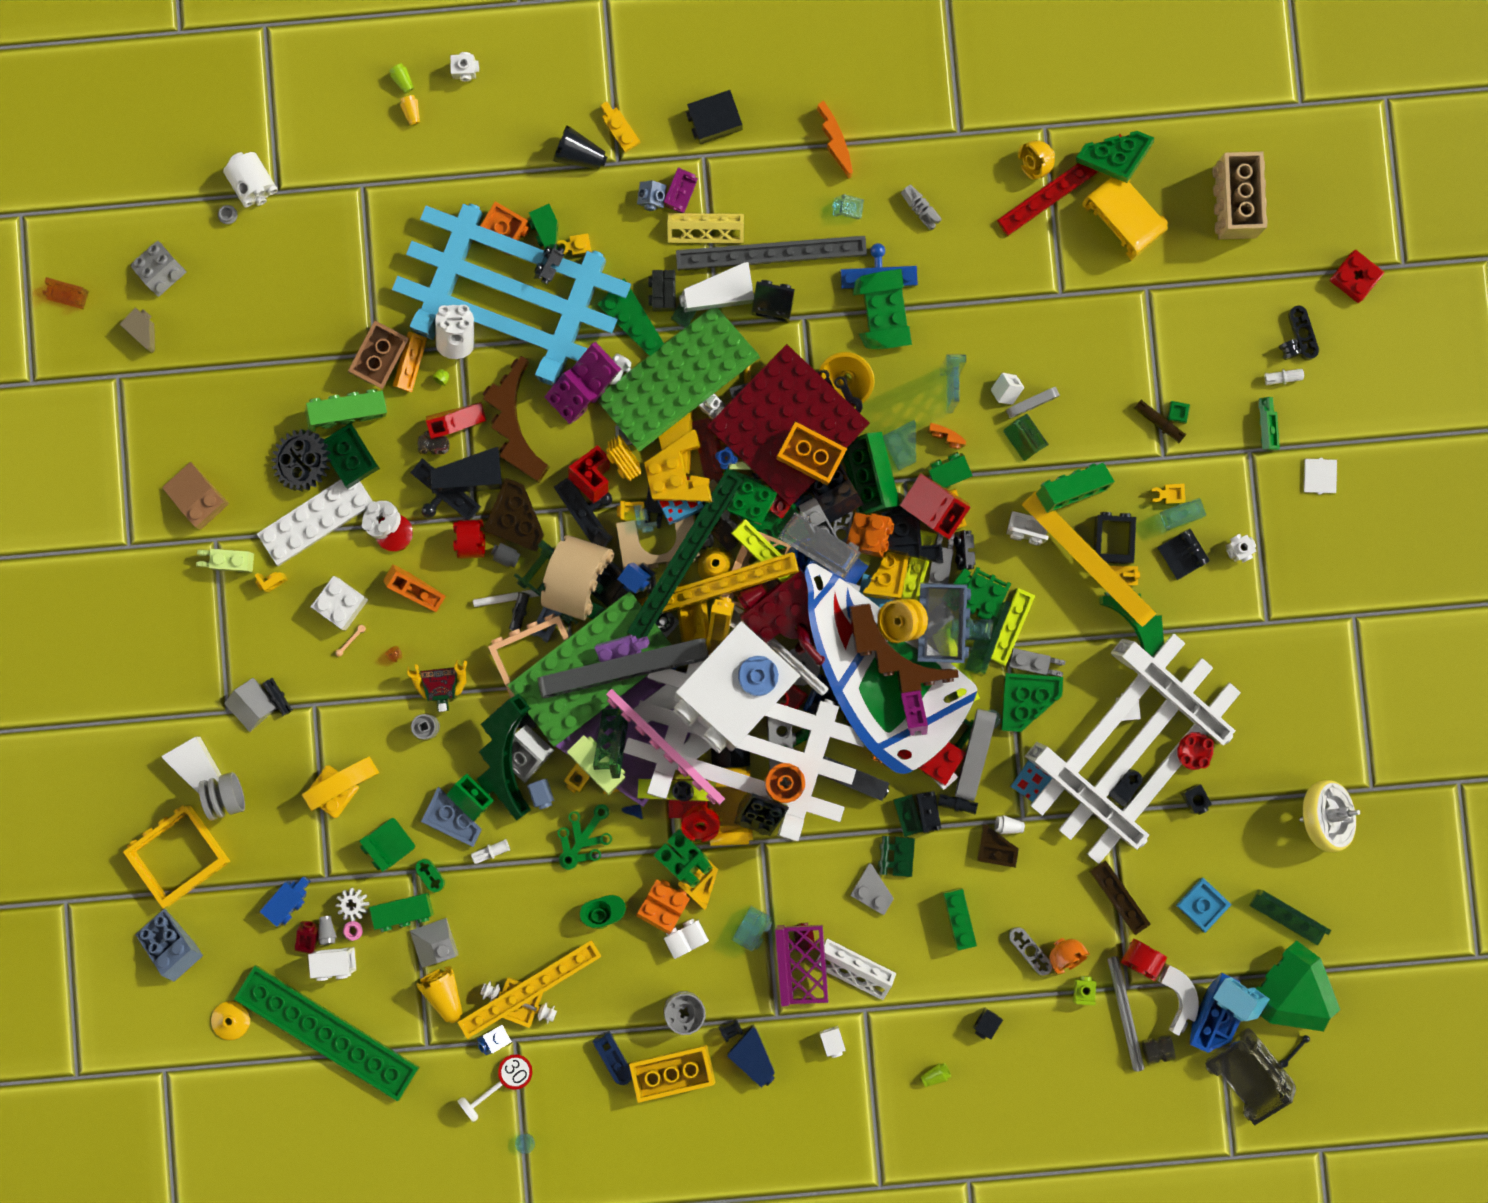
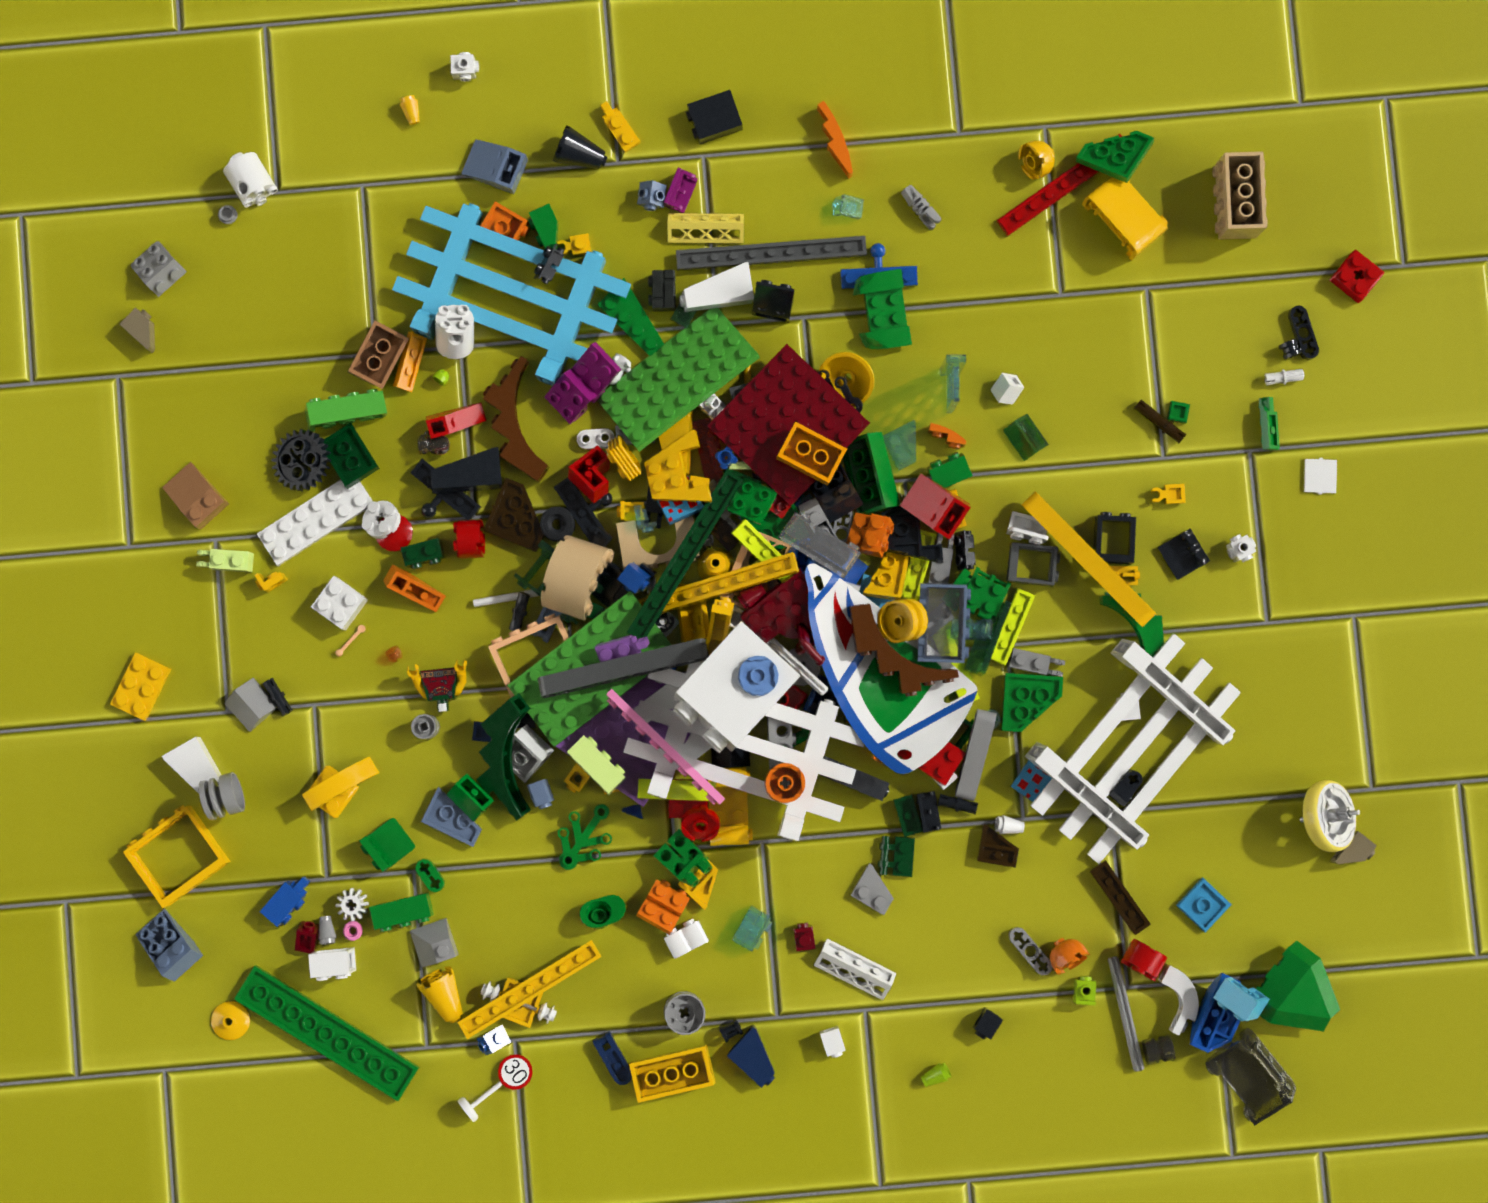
(65, 293): clear orange hinge -> none
(140, 686): none -> yellow plate
(401, 78): lime cone -> none
(422, 553): none -> dark green brick
(479, 733): none -> dark blue plate
(490, 851): white axle -> none
(495, 165): none -> sand blue slope
(505, 555): dark grey brick -> none
(525, 1143): clear light blue plate -> none
(548, 518): none -> black tyre
(595, 438): none -> white plate
(616, 750): clear green fence -> none
(679, 791): black wheel -> none
(759, 814): black slope -> none
(784, 964): magenta fence -> none
(915, 712): magenta hinge -> none
(959, 919): green brick -> none
(1032, 402): light grey beam -> none
(1053, 575): none -> dark grey window
(1074, 487): green brick -> none
(1183, 514): clear light blue brick -> none
(1188, 796): black brick -> none
(1195, 751): red dish -> none
(1289, 917): clear green fence -> none
(1305, 1039): black hinge -> none
(1358, 850): none -> dark tan slope

